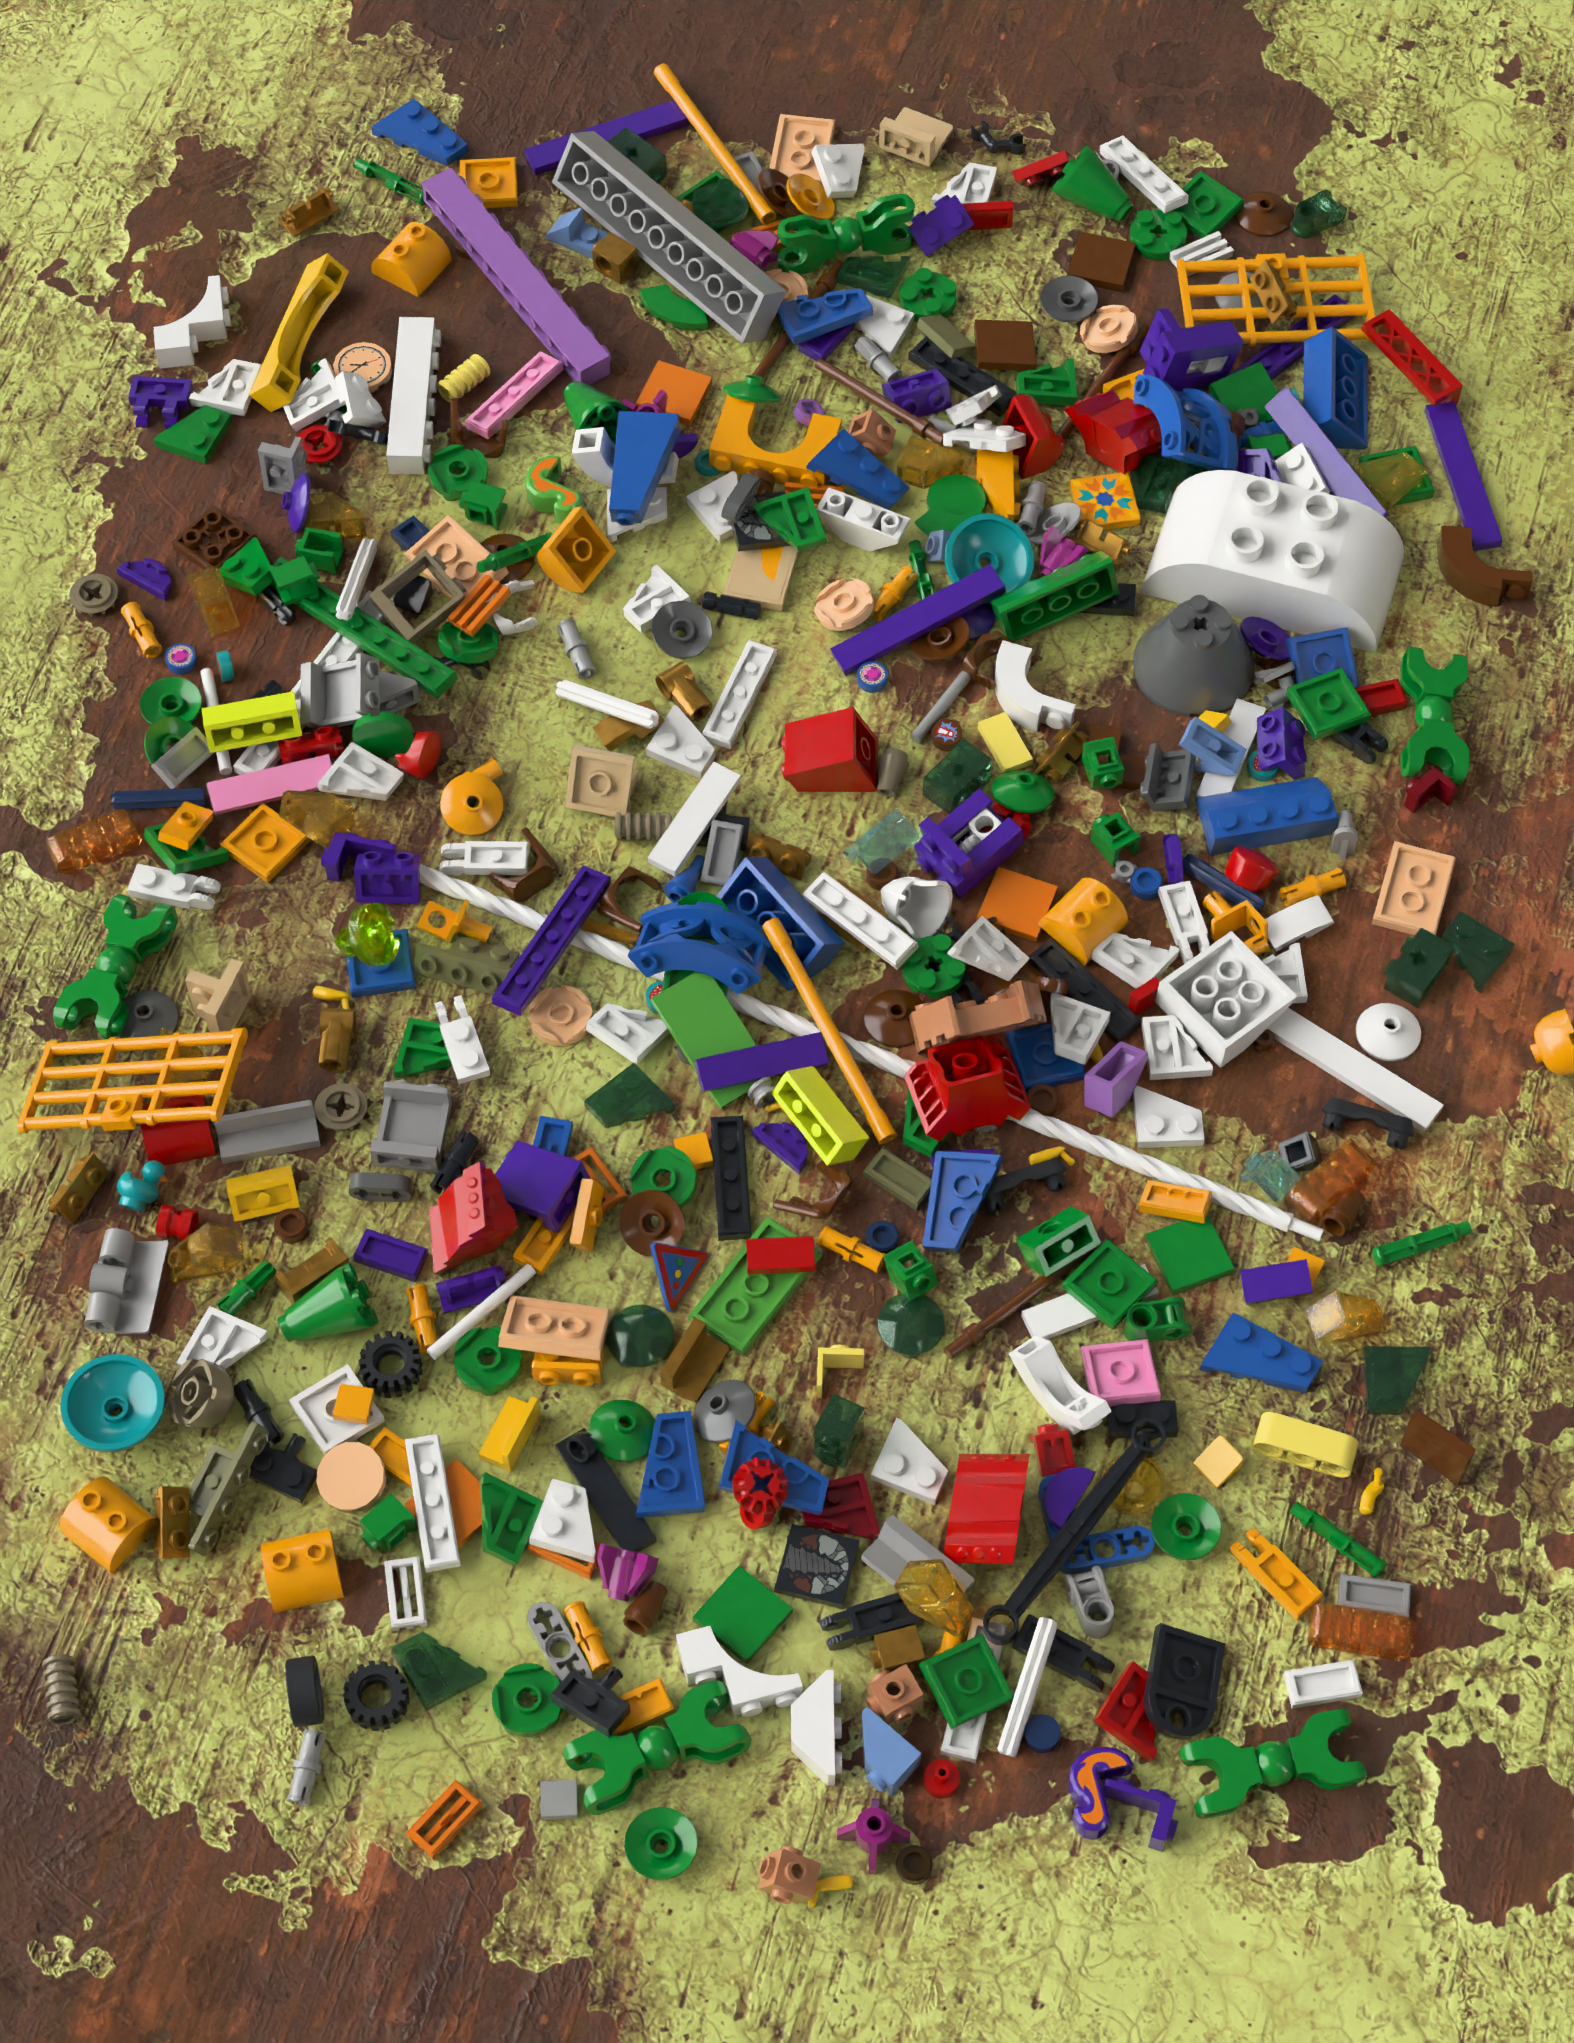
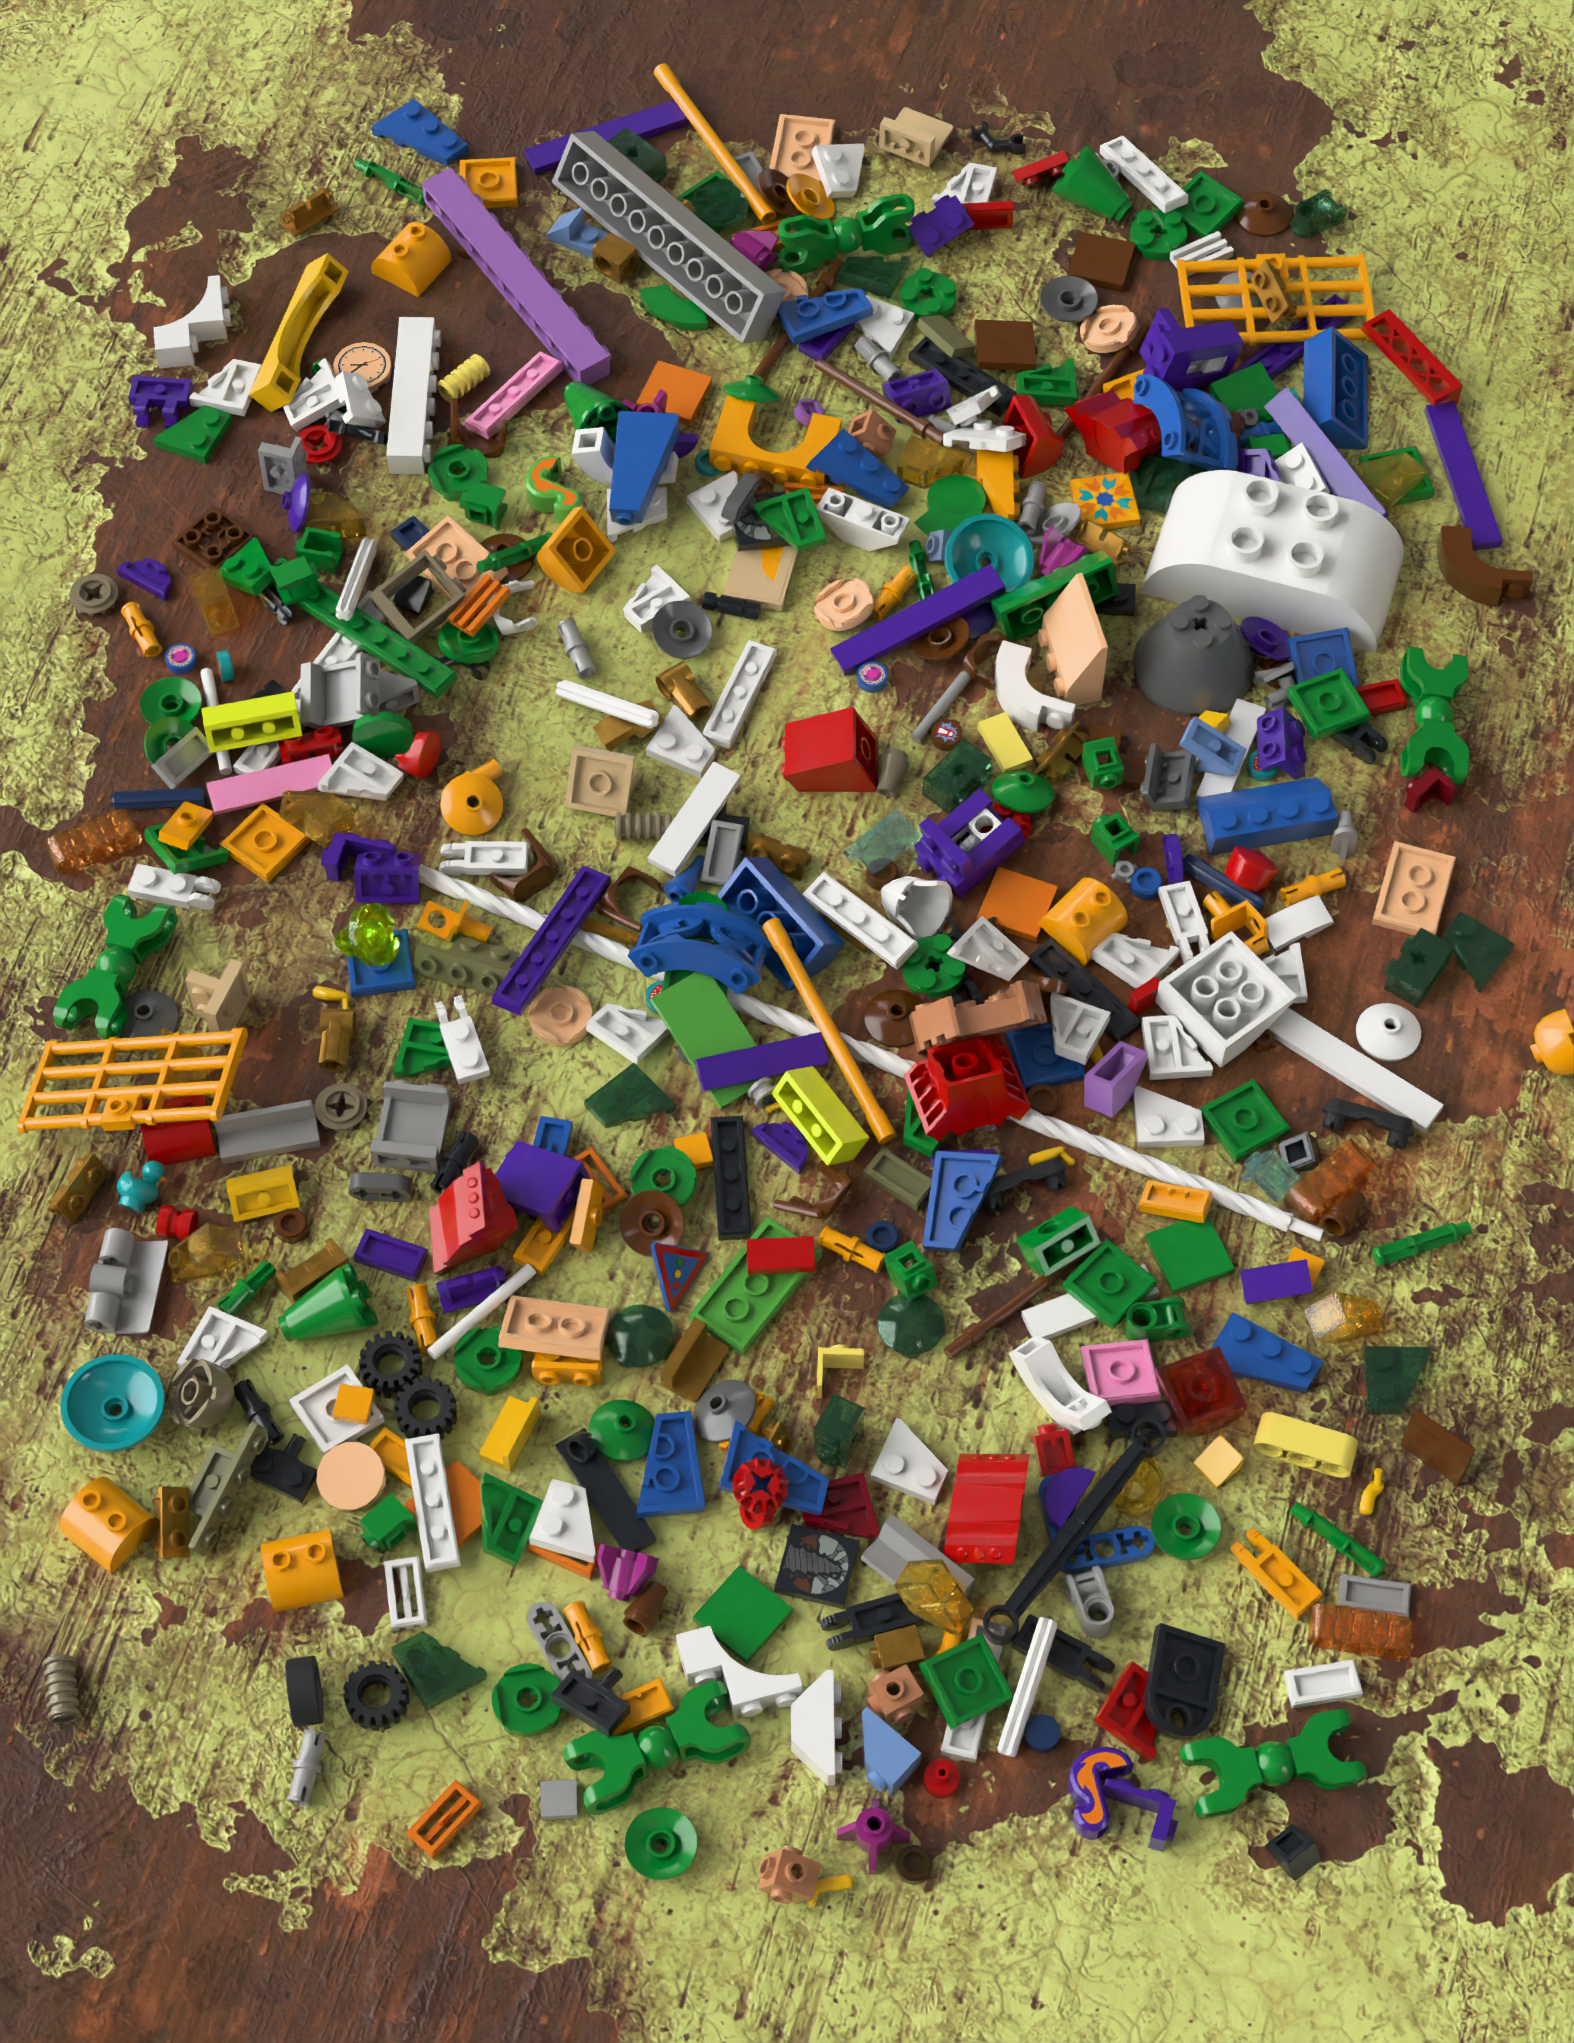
(425, 1391): none -> black tyre
(1075, 644): none -> light nougat slope
(1202, 1392): none -> clear red brick
(1244, 1121): none -> green tile
(1294, 1851): none -> black slope

